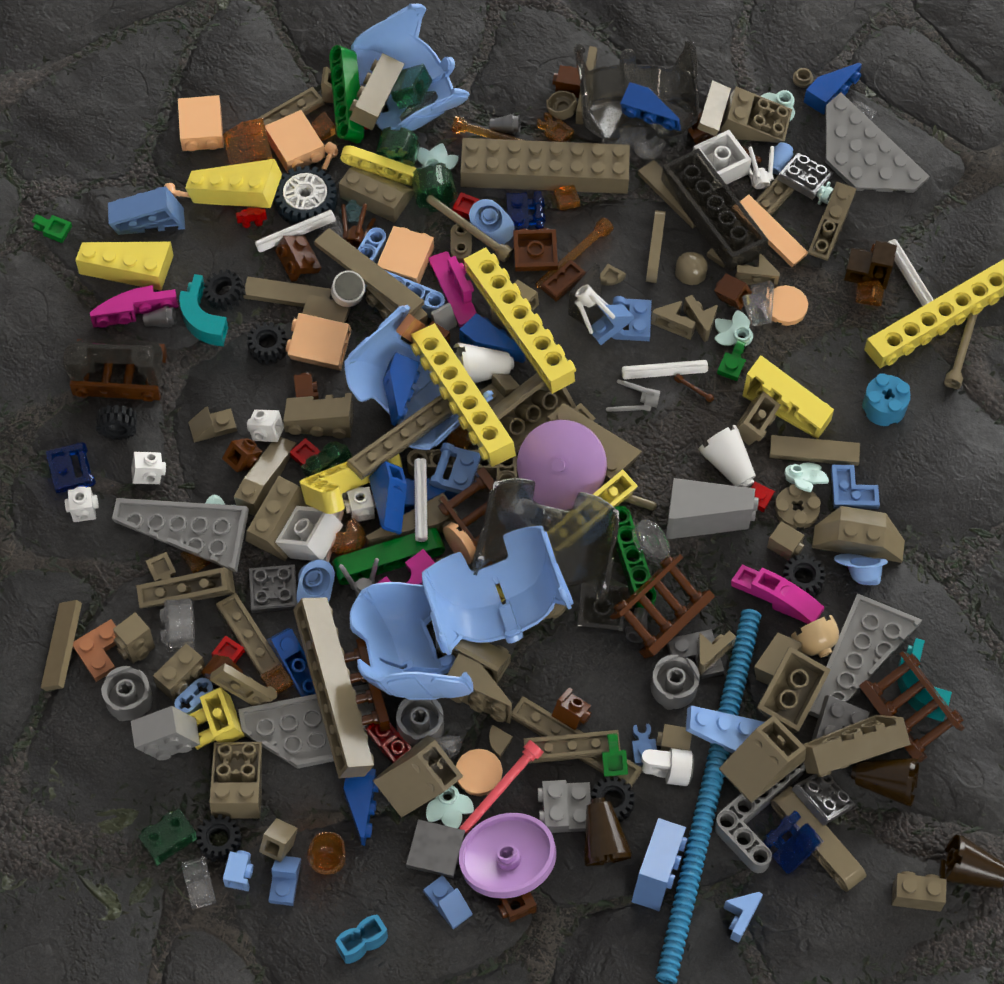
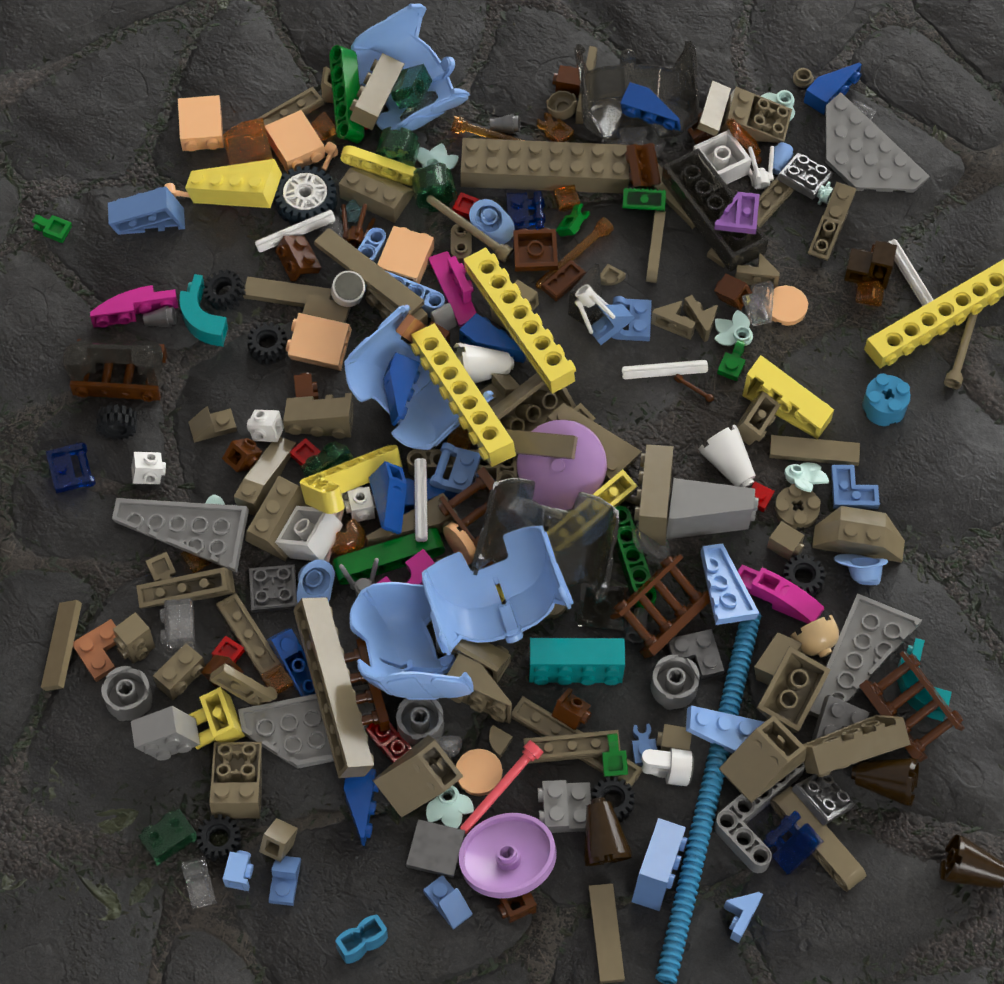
(81, 504): white brick -> none
(126, 262): light yellow wedge -> none
(190, 693): light blue beam -> none
(251, 214): red piece -> none
(326, 853): clear orange hair -> none
(400, 437): dark tan tile -> none
(544, 444): none -> dark tan tile
(571, 223): none -> green plate
(576, 660): none -> teal brick
(606, 933): none -> dark tan tile
(642, 165): none -> reddish brown bracket
(644, 199): none -> green brick
(648, 396): light grey plant -> none
(655, 492): none -> dark tan slope
(691, 268): dark tan hair -> none
(711, 652): dark tan slope -> none
(725, 587): none -> light blue wing
(740, 214): none -> medium lavender wing
(743, 136): none -> clear orange tile
(778, 237): light nougat tile -> none
(919, 891): dark tan brick -> none

